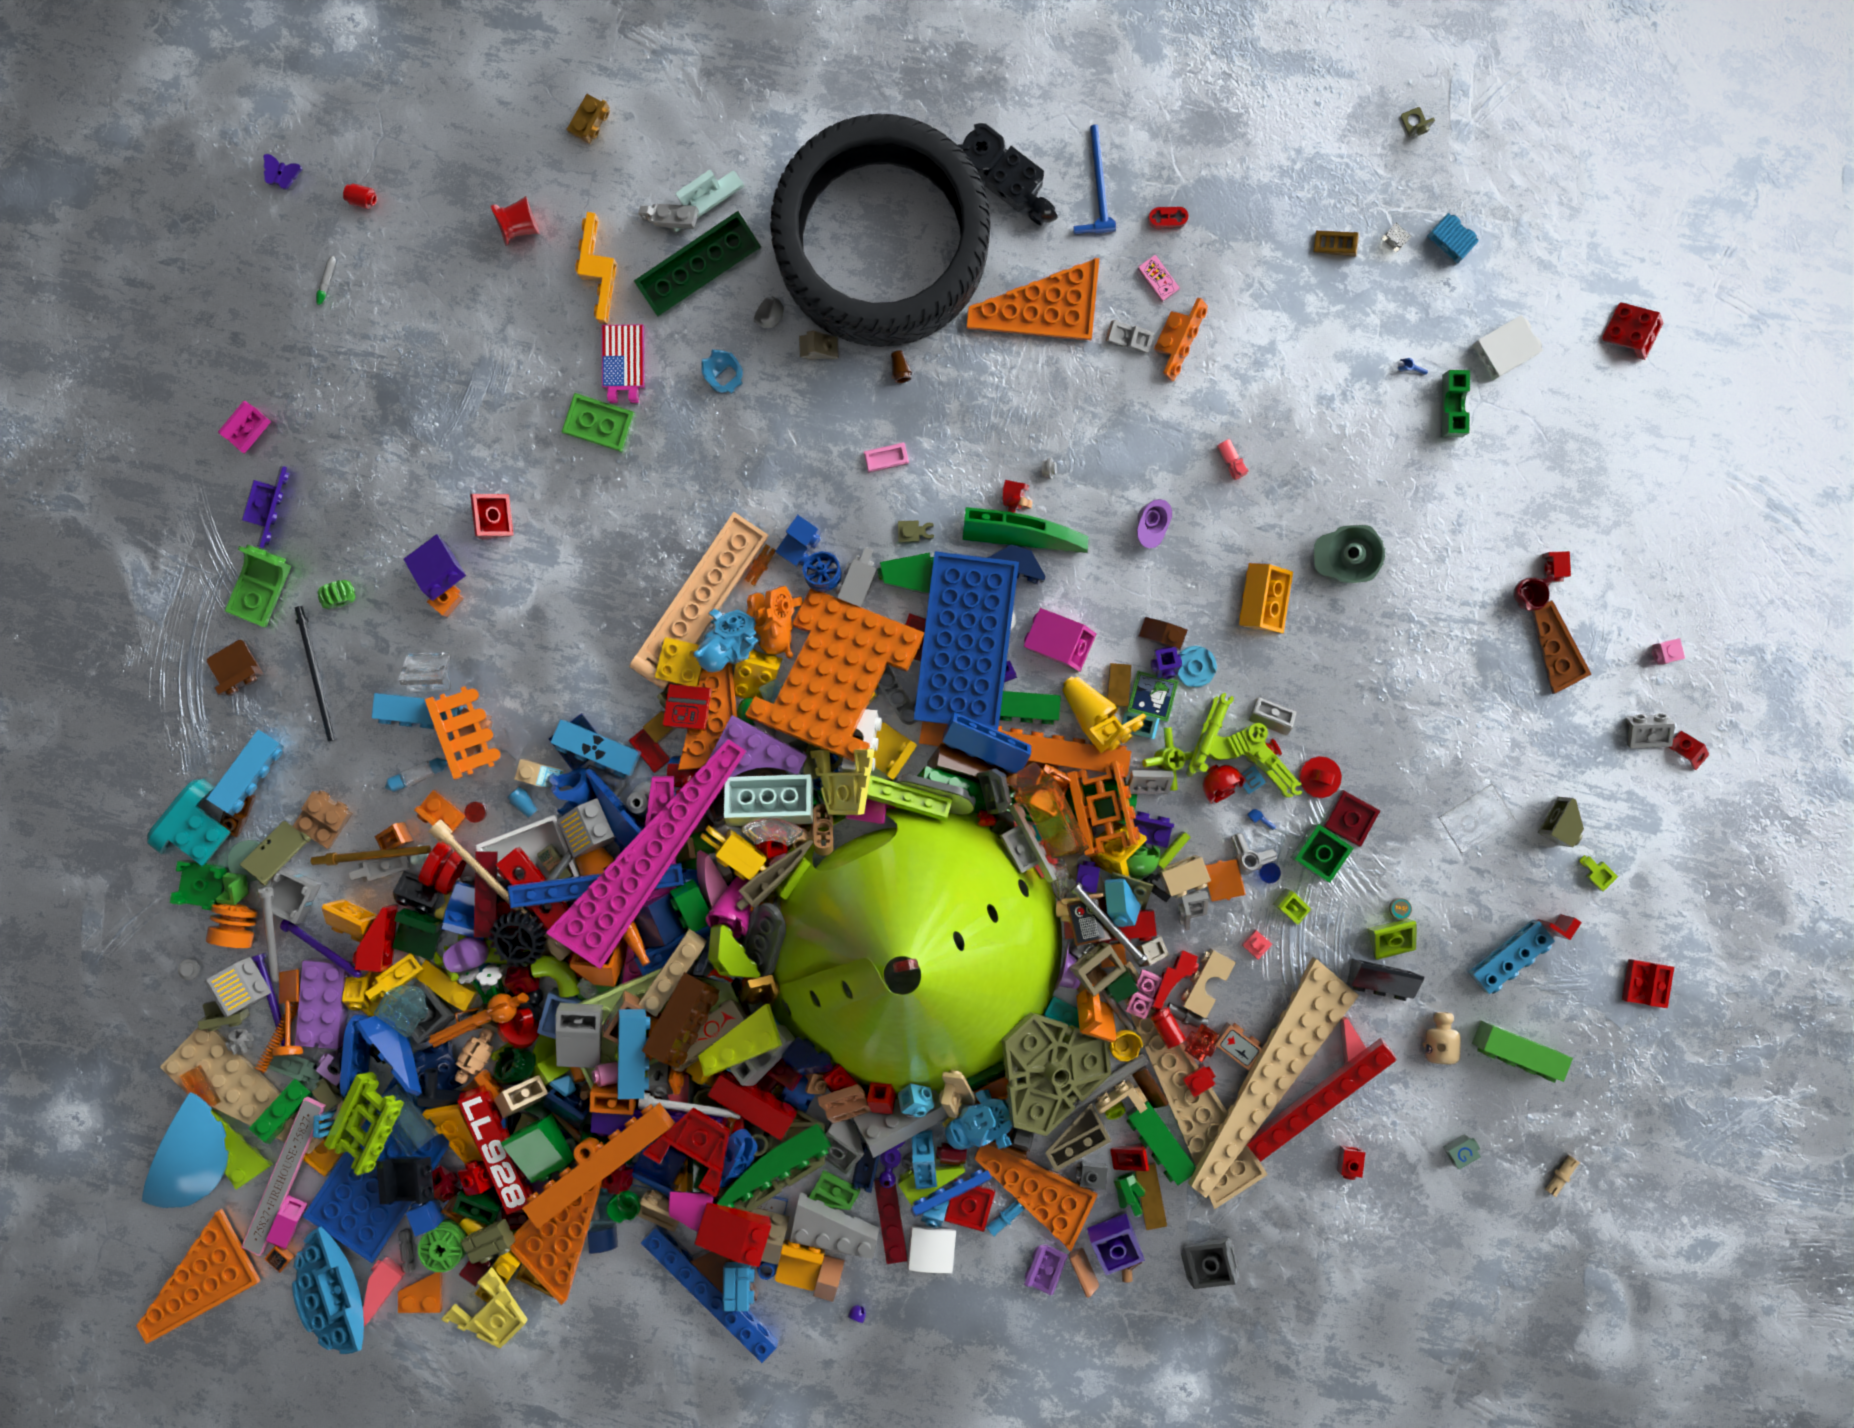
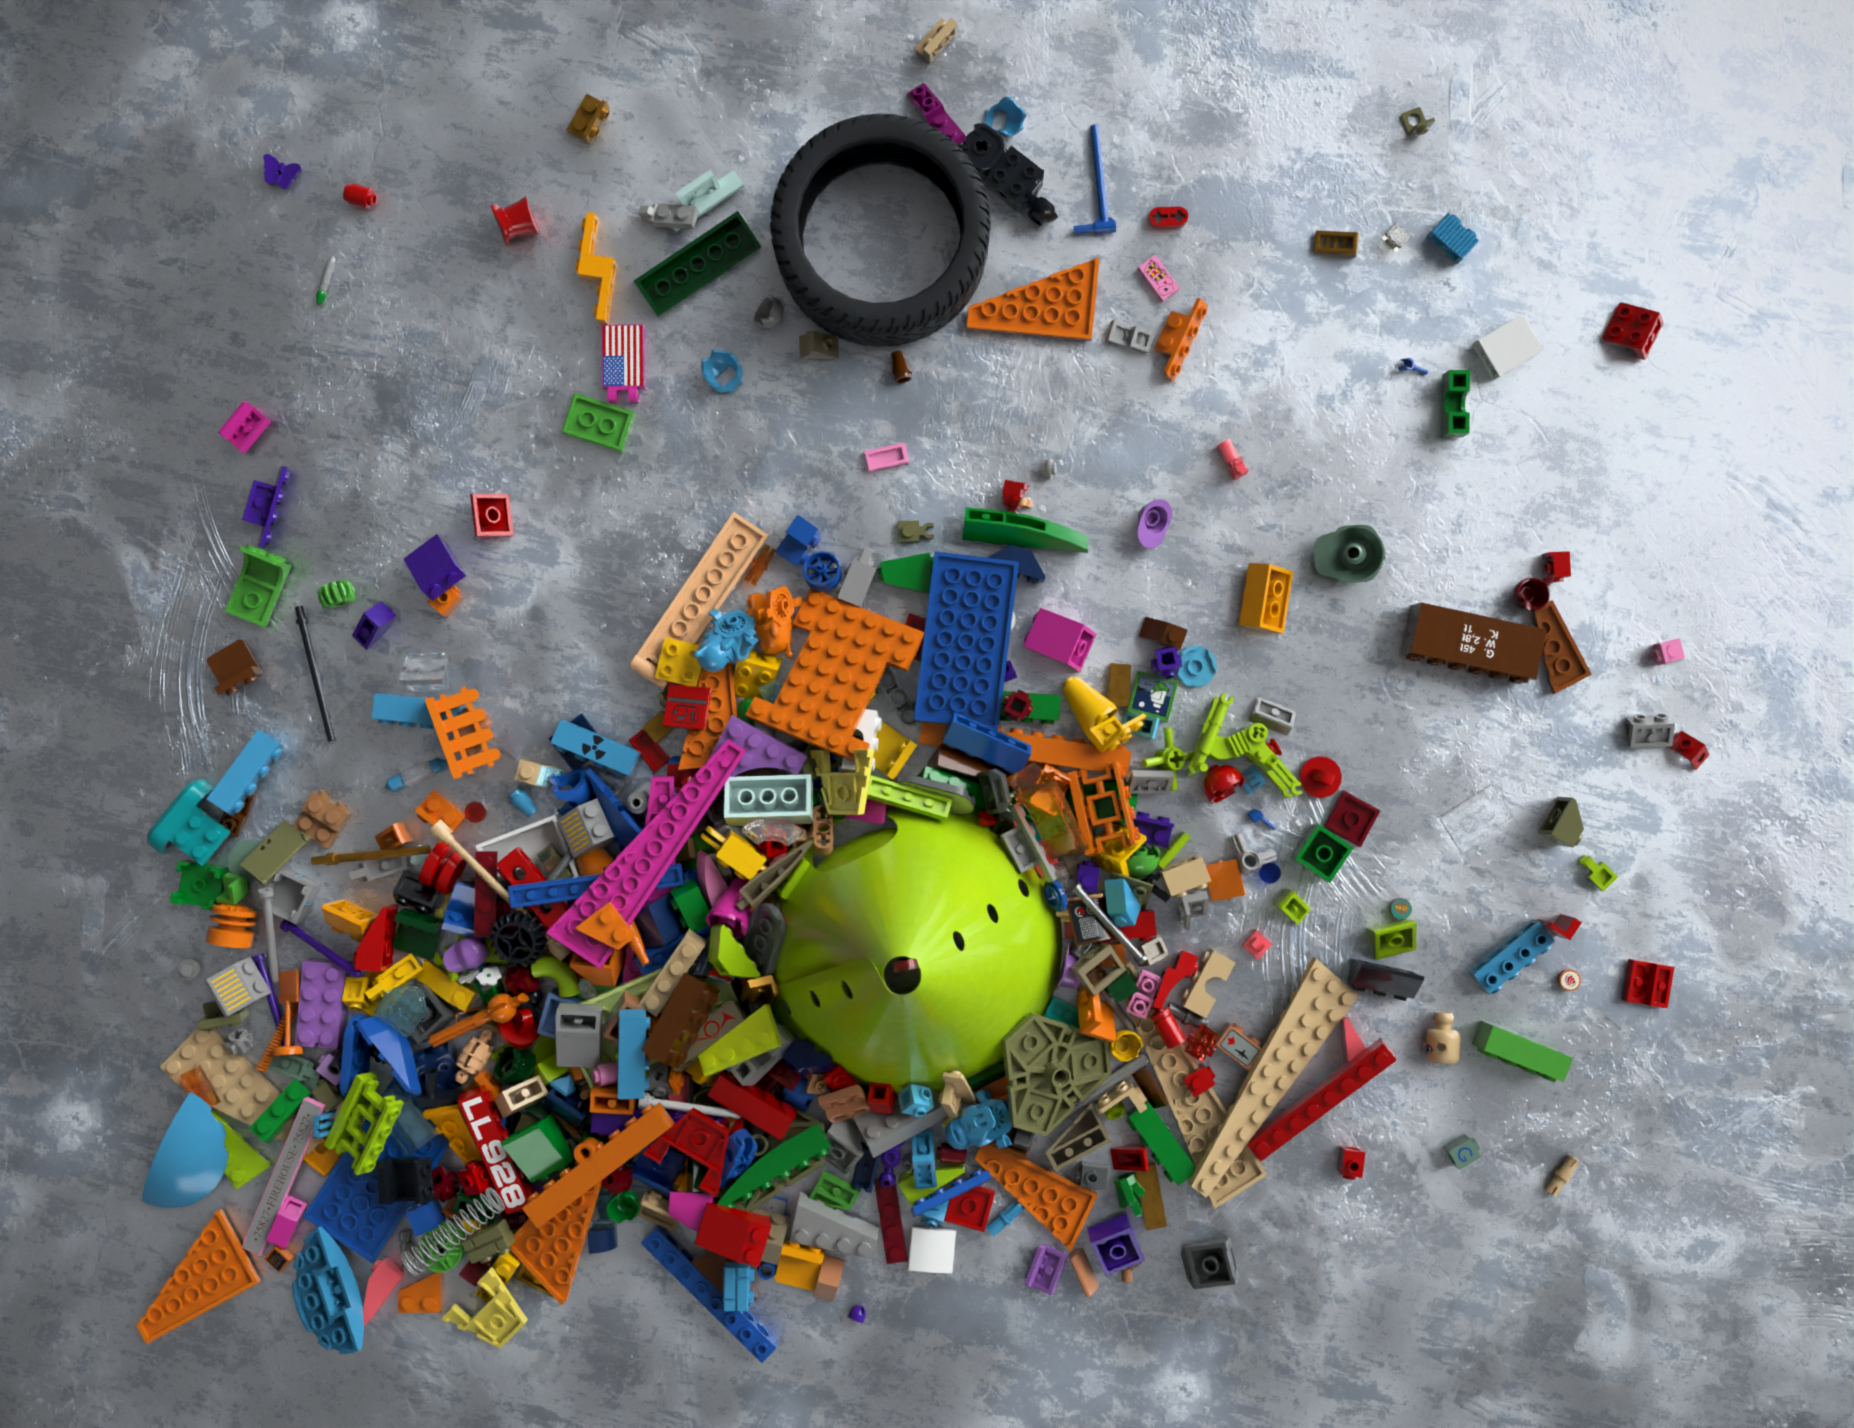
(373, 624): none -> dark purple slope
(500, 1207): none -> light grey piece
(607, 927): none -> orange wing
(934, 114): none -> magenta slope
(936, 39): none -> tan bracket
(1014, 118): none -> dark azure helmet
(1025, 702): none -> dark red brick
(1055, 896): none -> blue gear
(1473, 643): none -> reddish brown brick
(1569, 980): none -> tile

